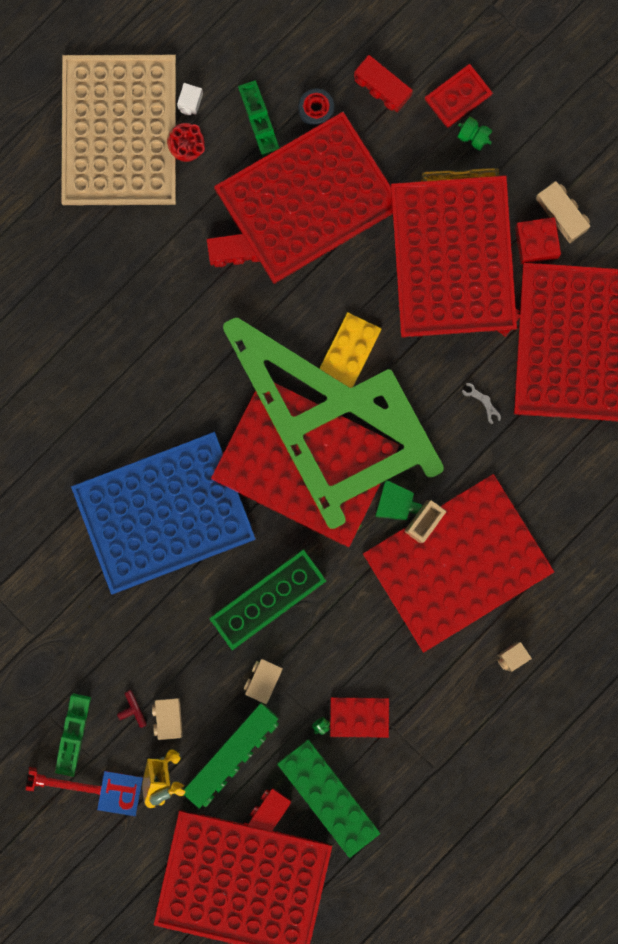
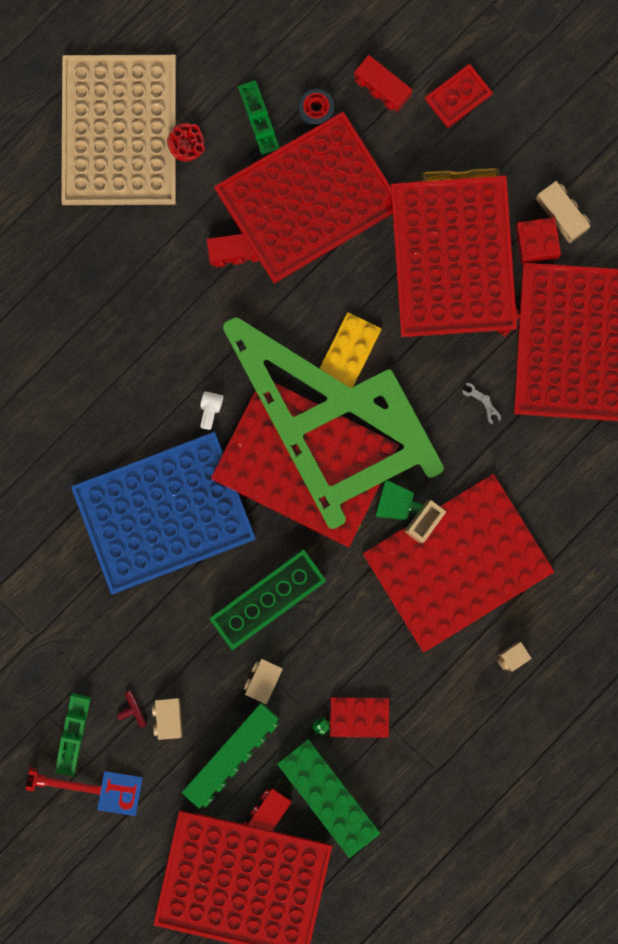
(157, 782): yellow torso -> none
(189, 99): white brick -> none
(211, 404): none -> white axle
(478, 135): green wheel -> none

